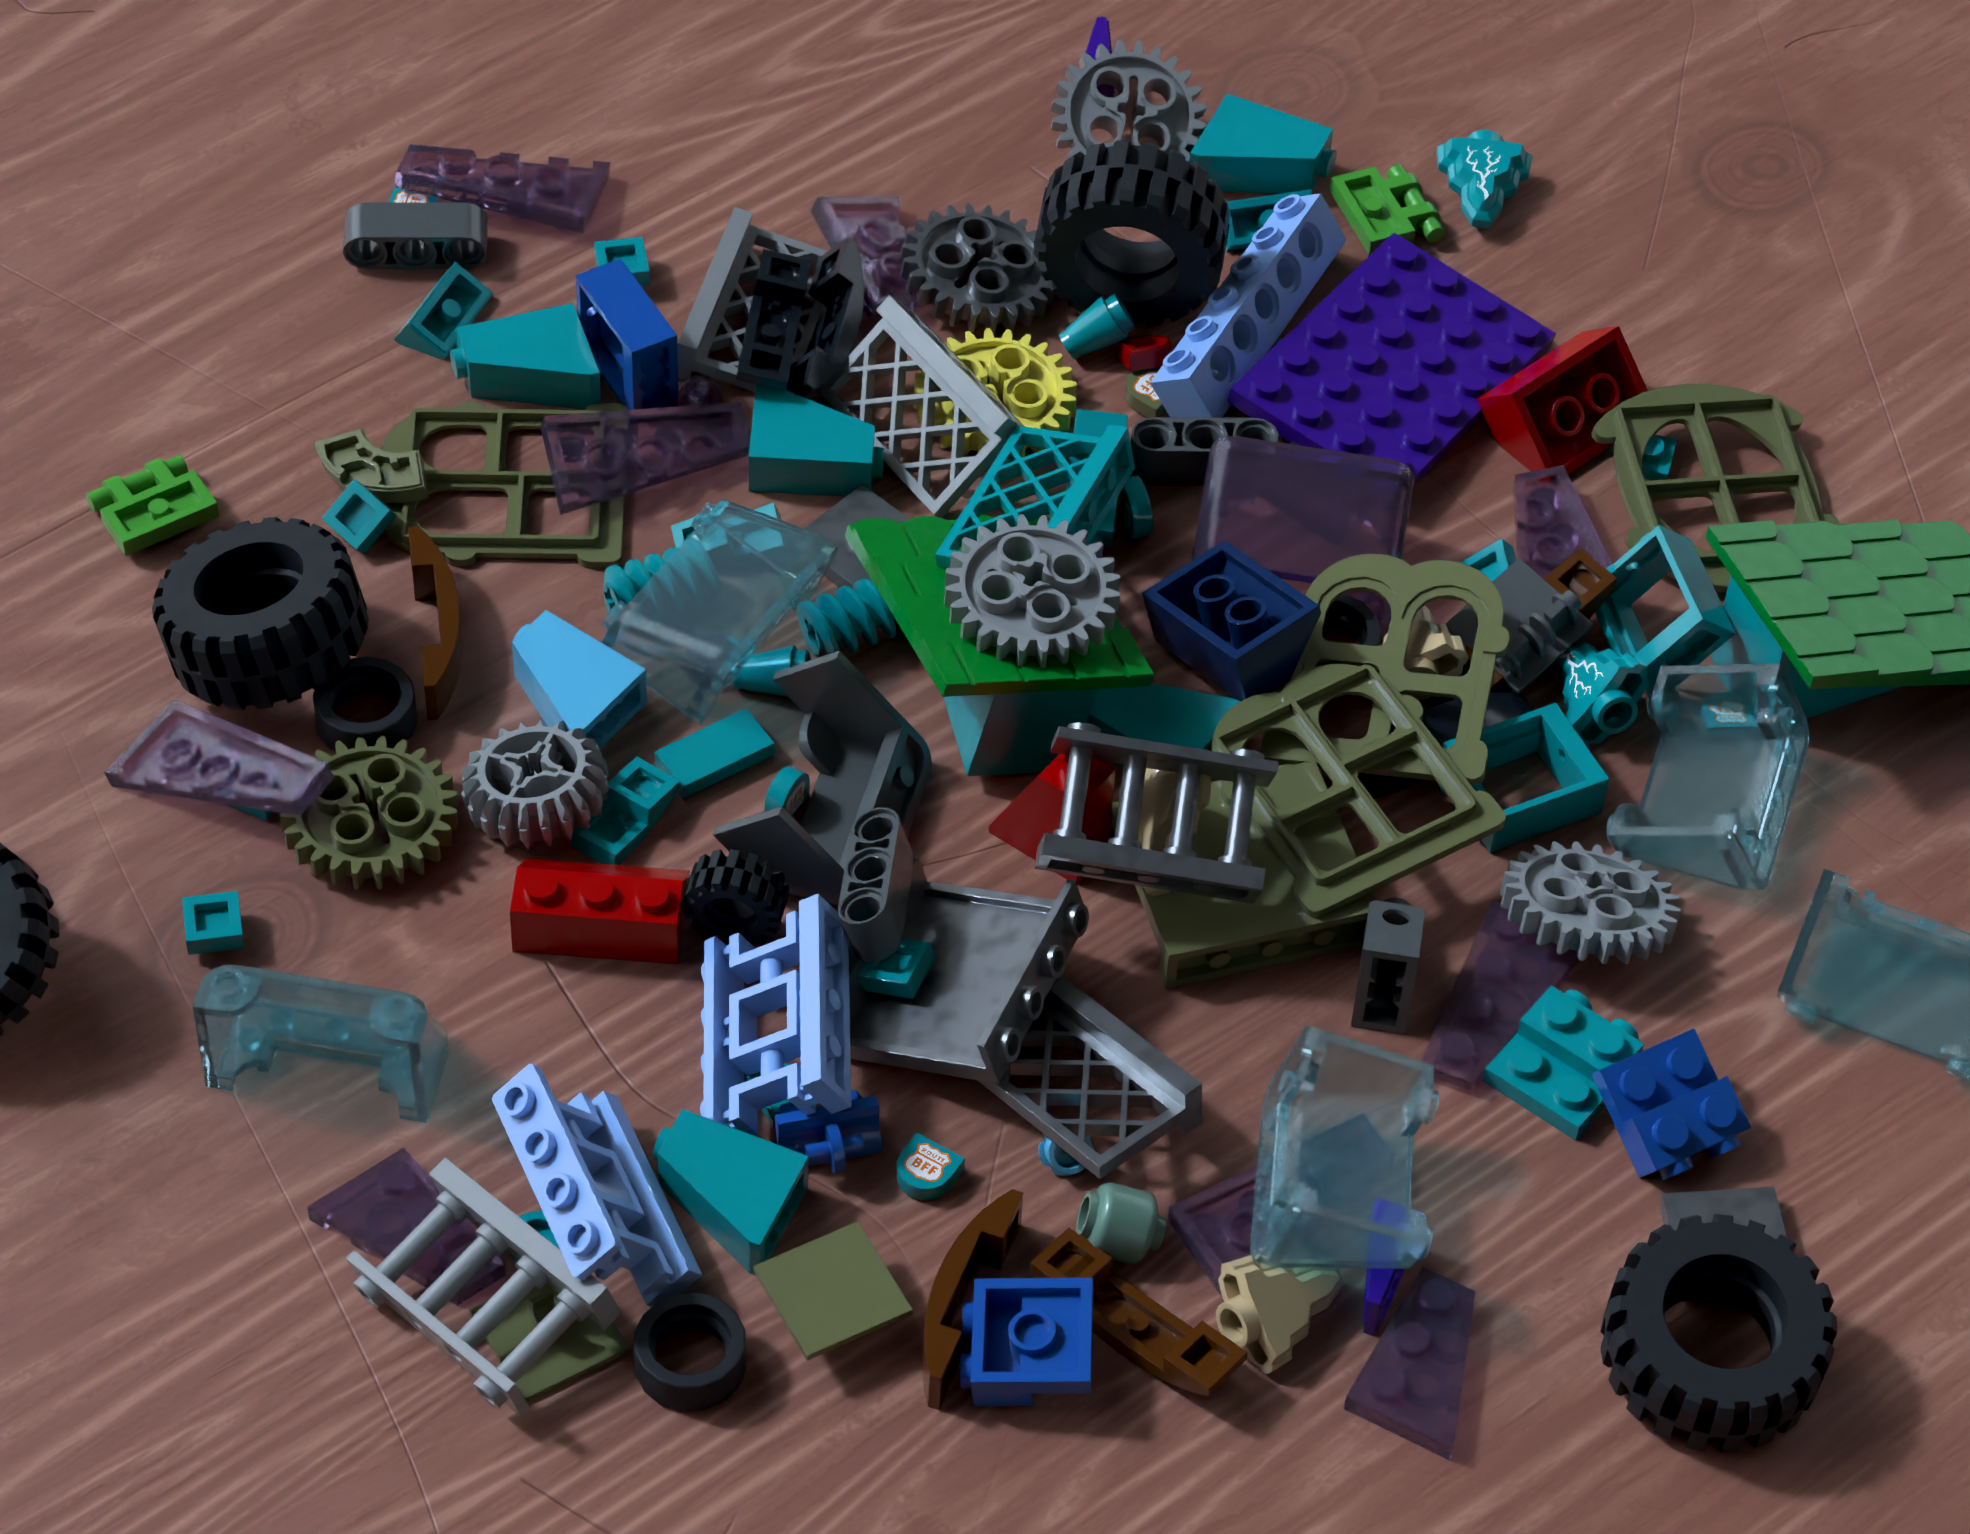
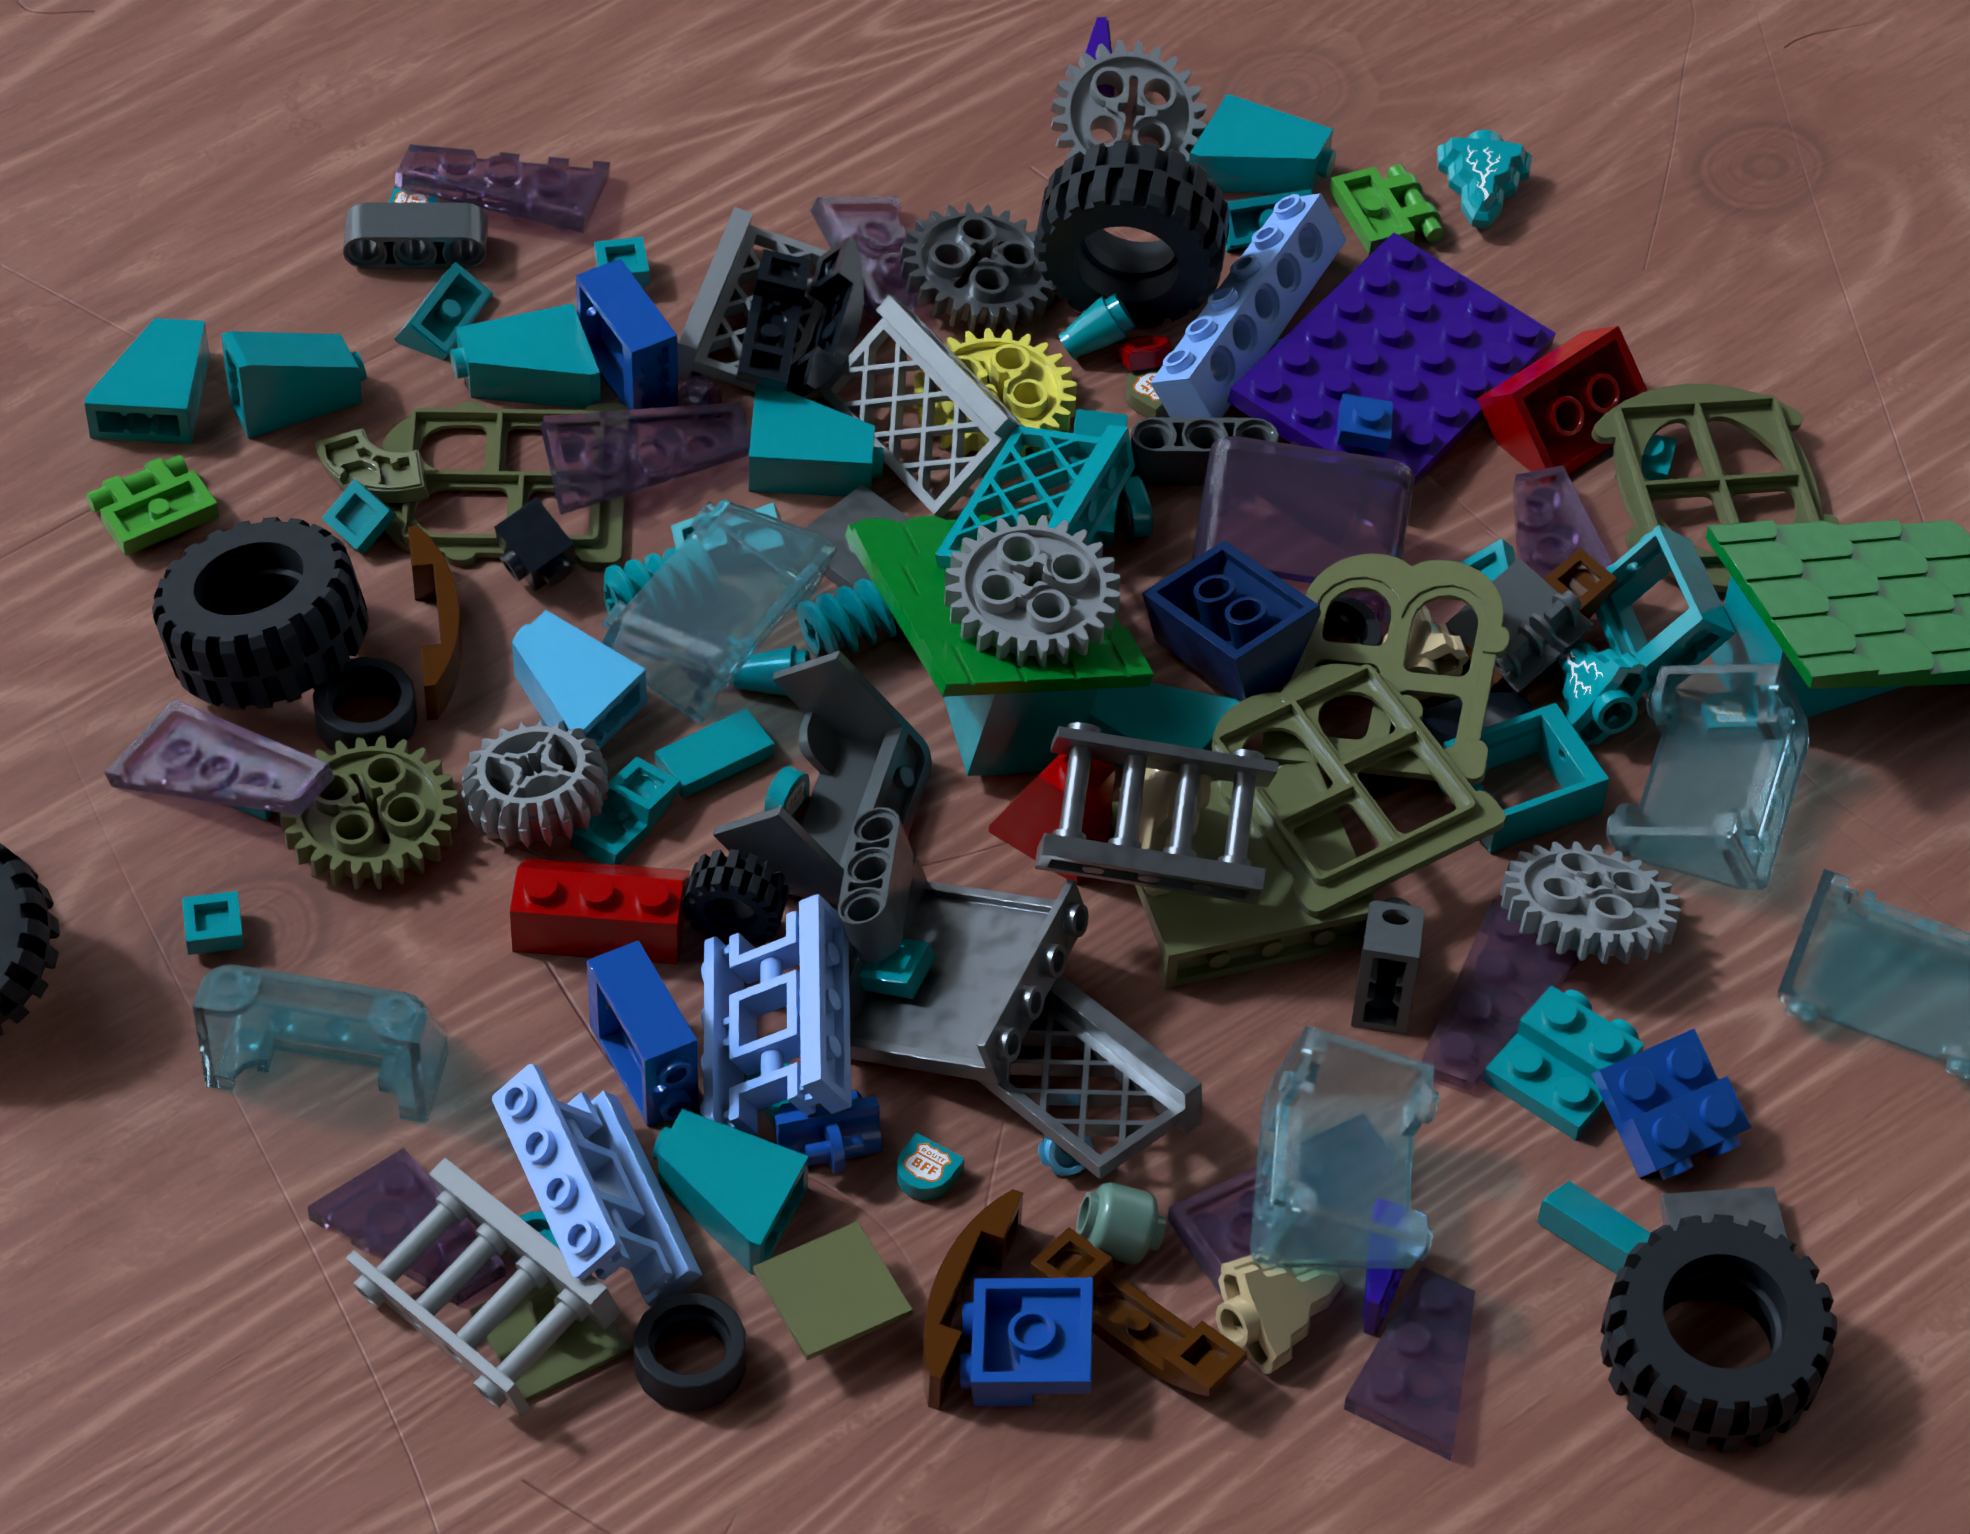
(153, 386): none -> teal slope
(289, 377): none -> teal slope
(535, 546): none -> black brick
(643, 1033): none -> blue window
(1364, 423): none -> blue plate
(1590, 1225): none -> teal slope

